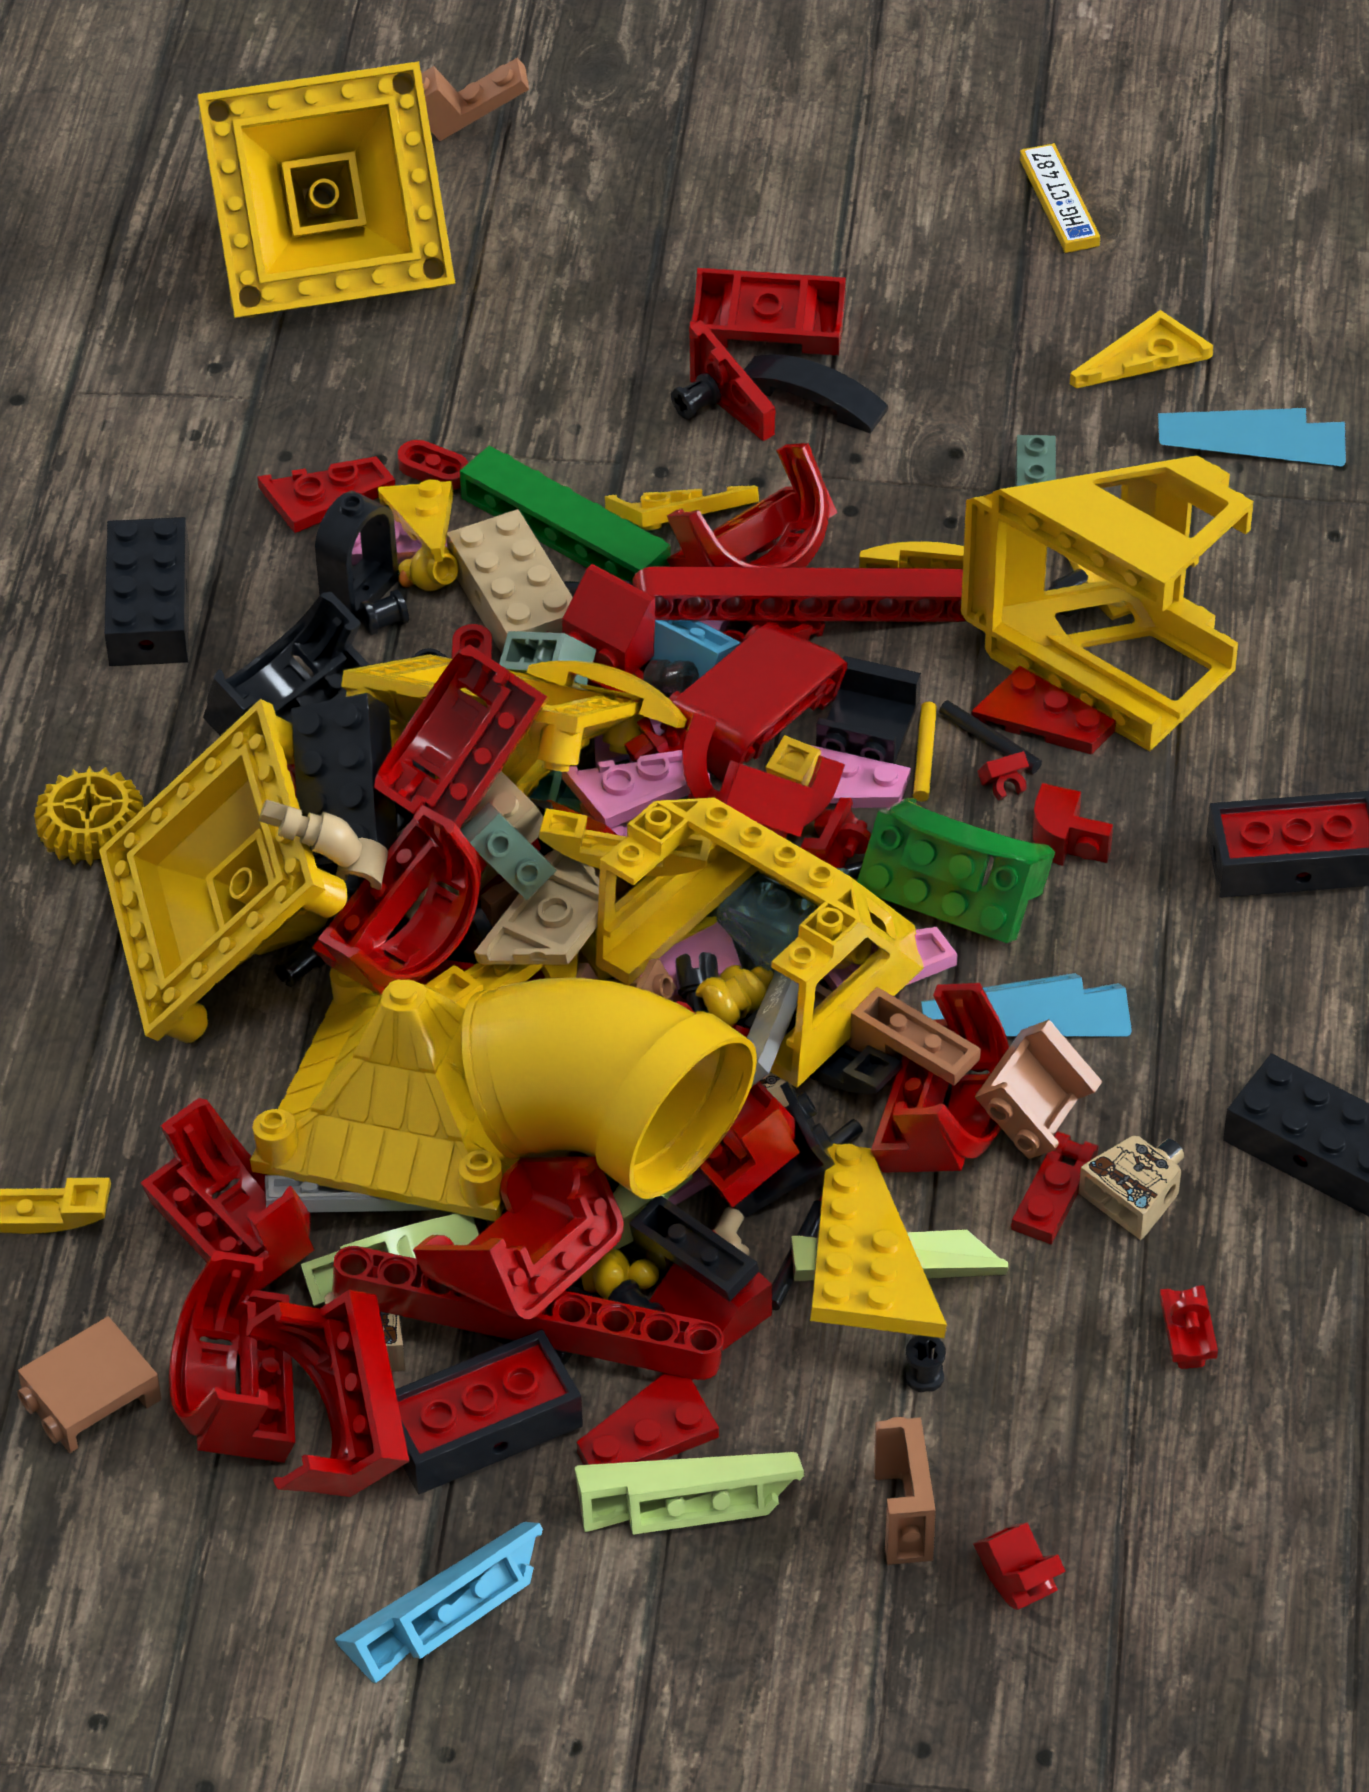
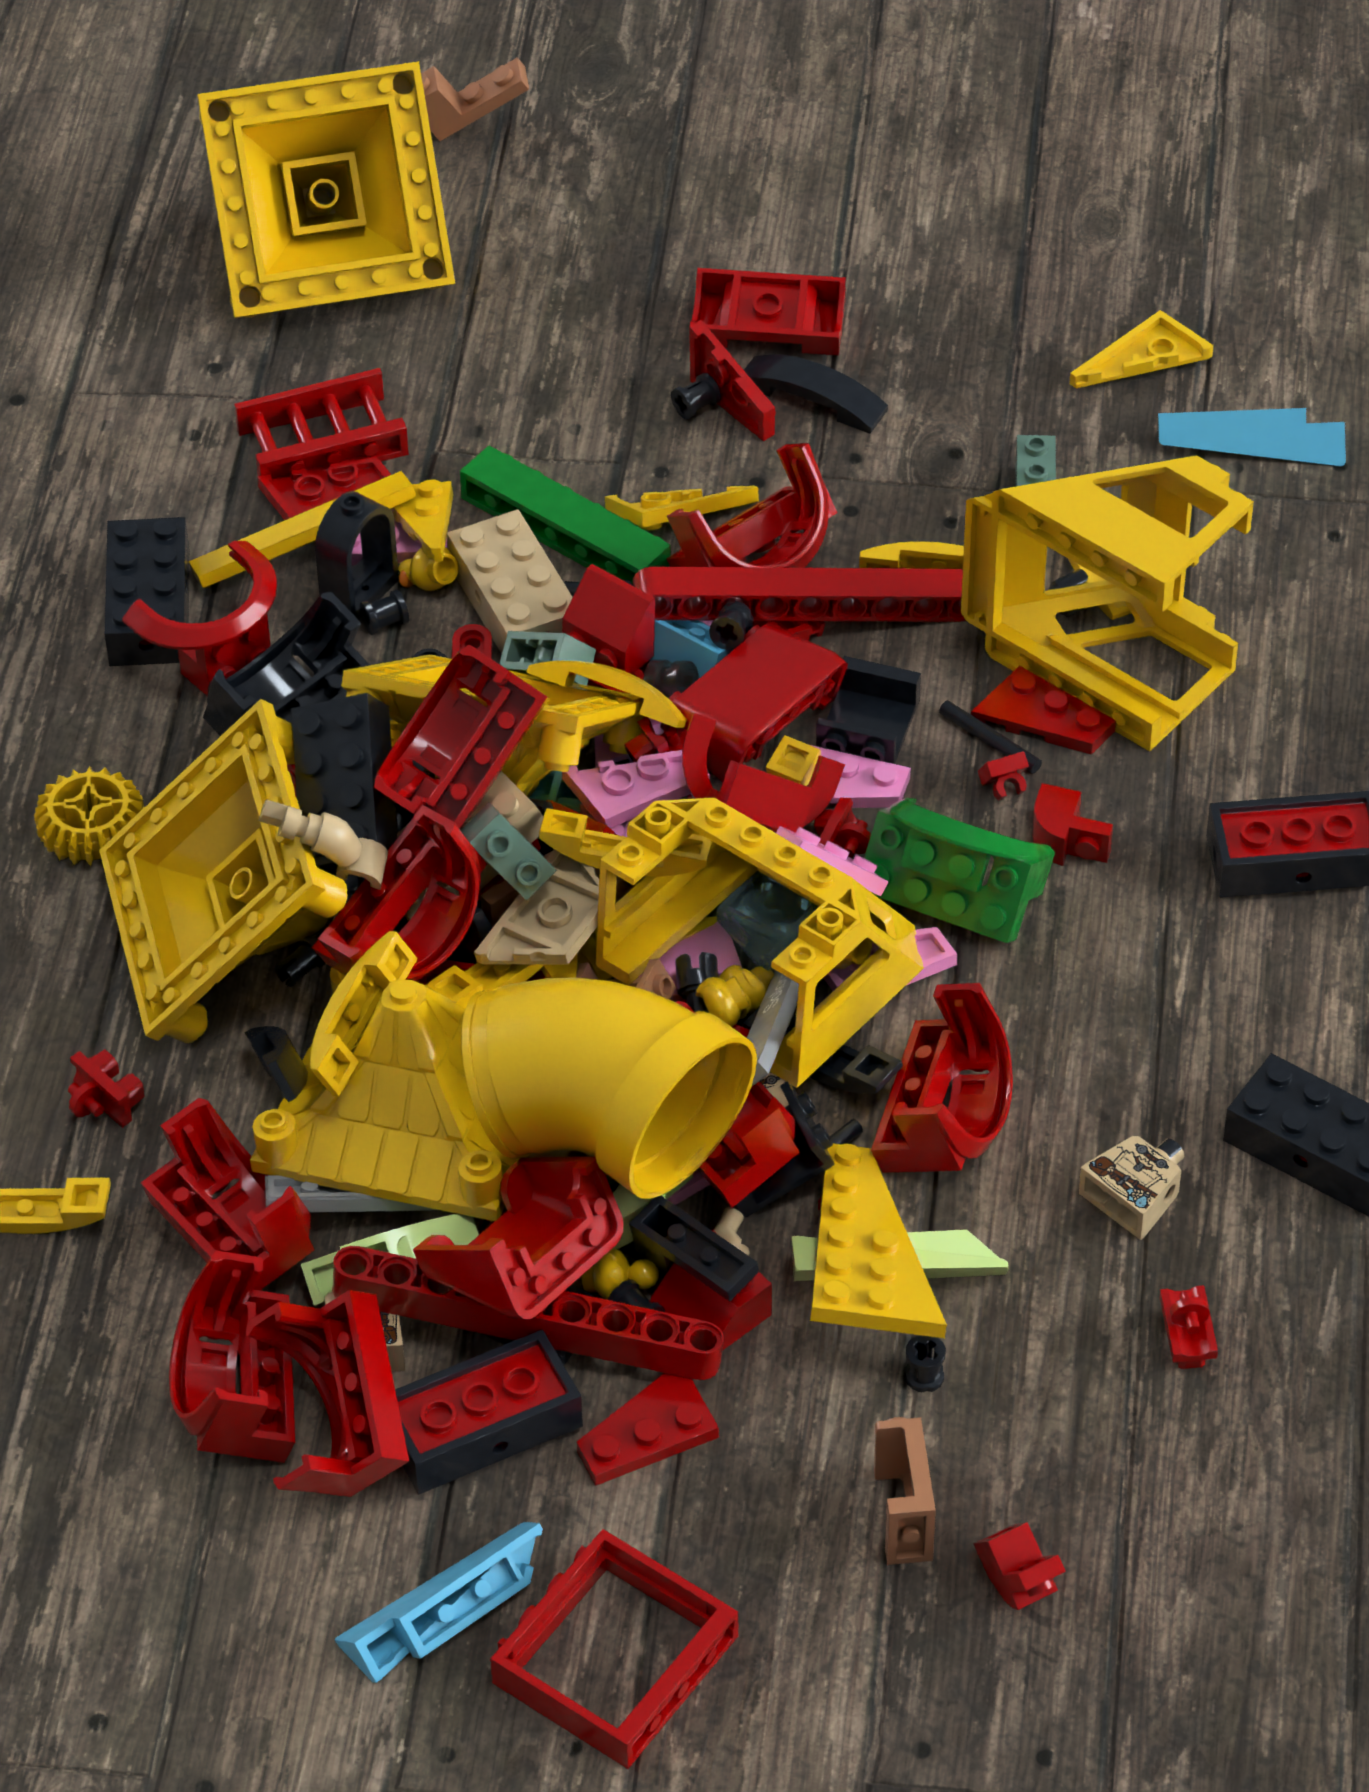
(86, 1381): nougat panel -> none
(98, 1093): none -> red hips
(221, 643): none -> red piece
(279, 1059): none -> black slope
(295, 531): none -> yellow tile
(352, 1008): none -> yellow slope
(381, 439): none -> red fence
(430, 462): red plate -> none
(564, 1592): none -> red window
(683, 1491): yellowish green wedge -> none
(730, 637): none -> black bush
(785, 1275): black bar -> none
(857, 868): none -> bright pink wing
(902, 1030): nougat bracket -> none
(924, 751): yellow bar -> none
(1036, 1087): nougat panel -> none
(1053, 1190): red plate -> none
(1057, 999): medium azure wedge -> none
(1059, 198): tile -> none

